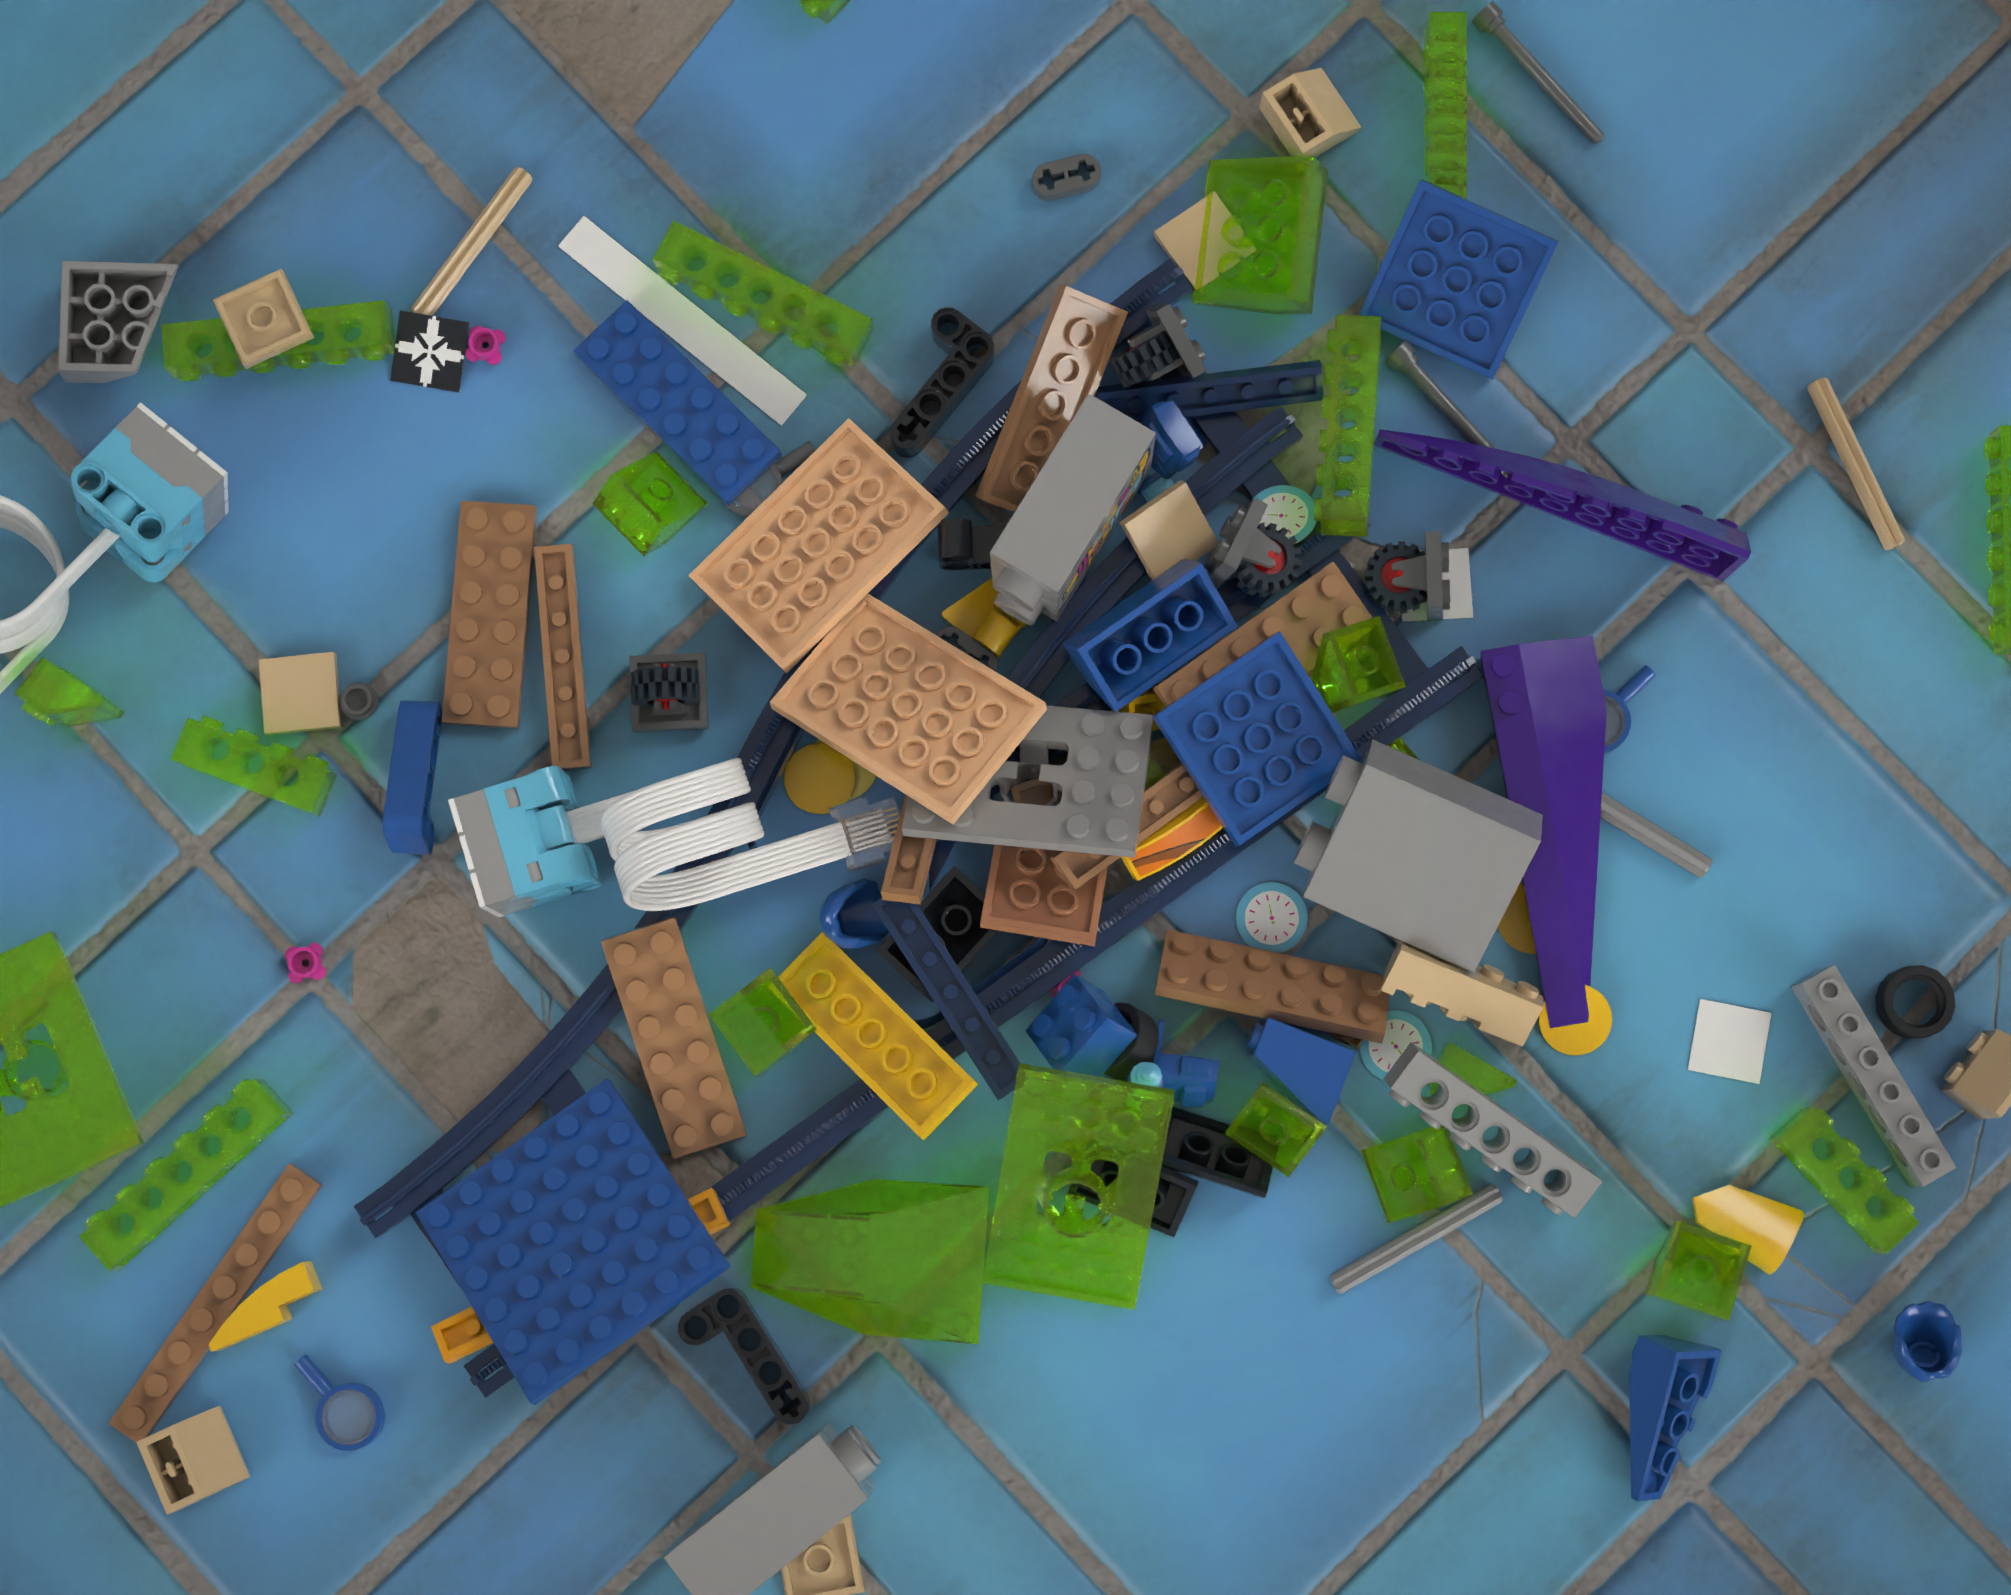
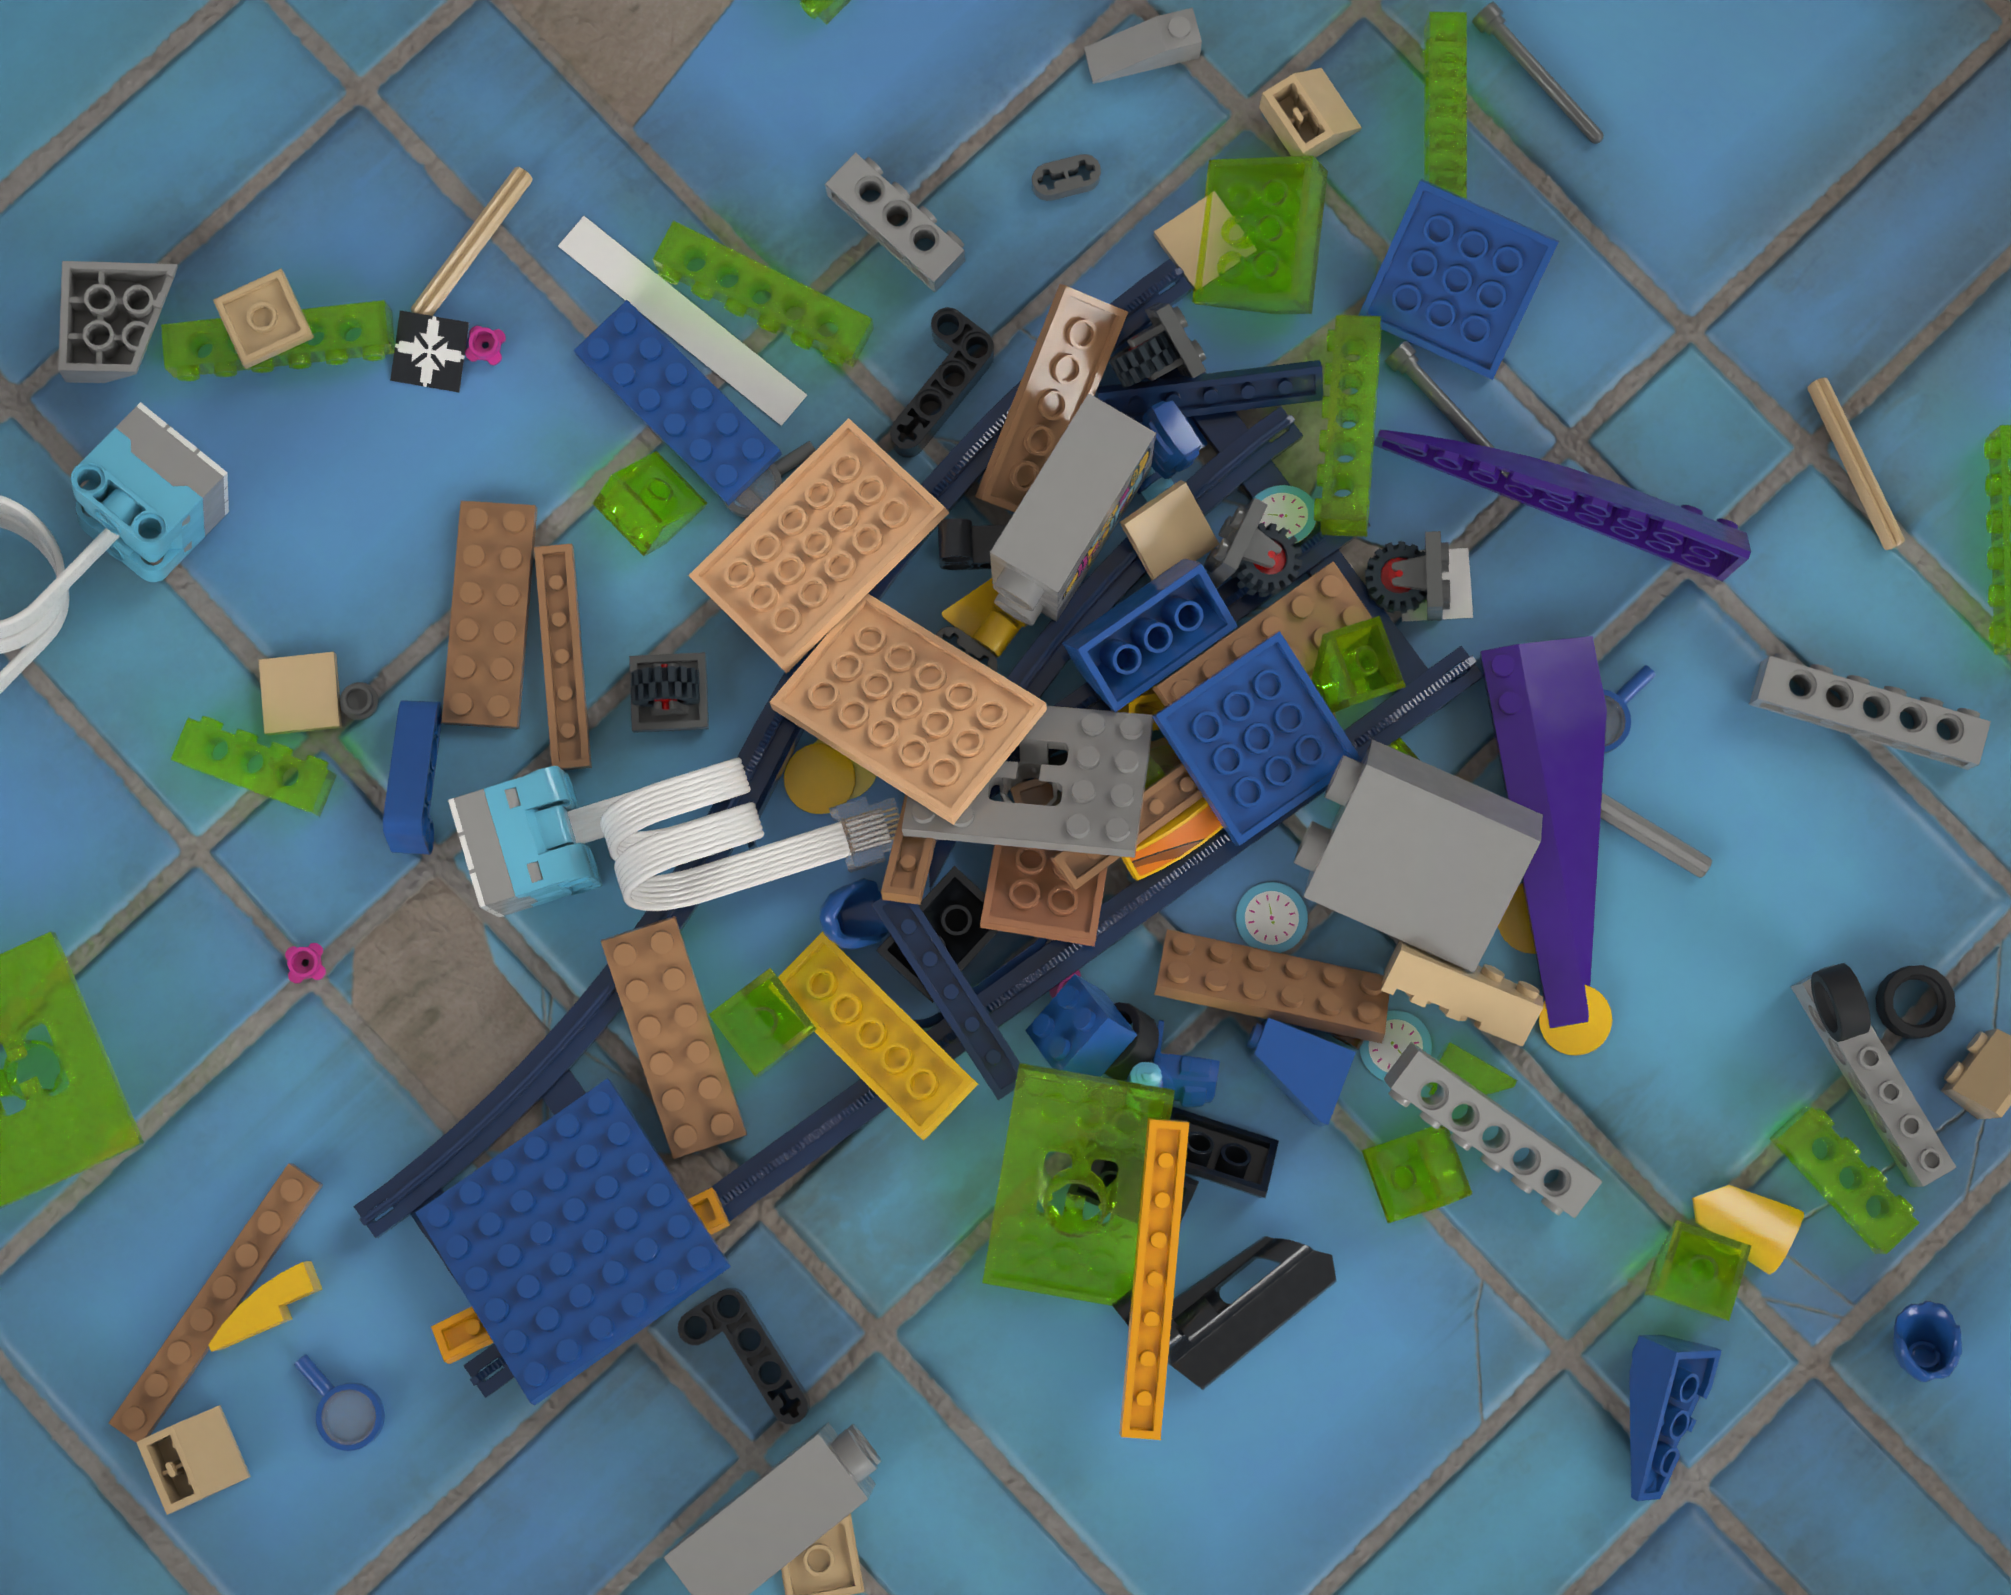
(61, 697): clear neon green slope -> none
(266, 1115): clear neon green brick -> none
(880, 1257): clear neon green wedge -> none
(930, 266): none -> light grey brick
(1145, 47): none -> light grey slope
(1154, 1279): none -> light orange plate
(1215, 1335): none -> black panel
(1275, 1129): clear neon green slope -> none
(1416, 1238): light grey axle -> none
(1729, 1041): white sticker -> none
(1840, 1002): none -> black tyre
(1967, 730): none -> light grey brick

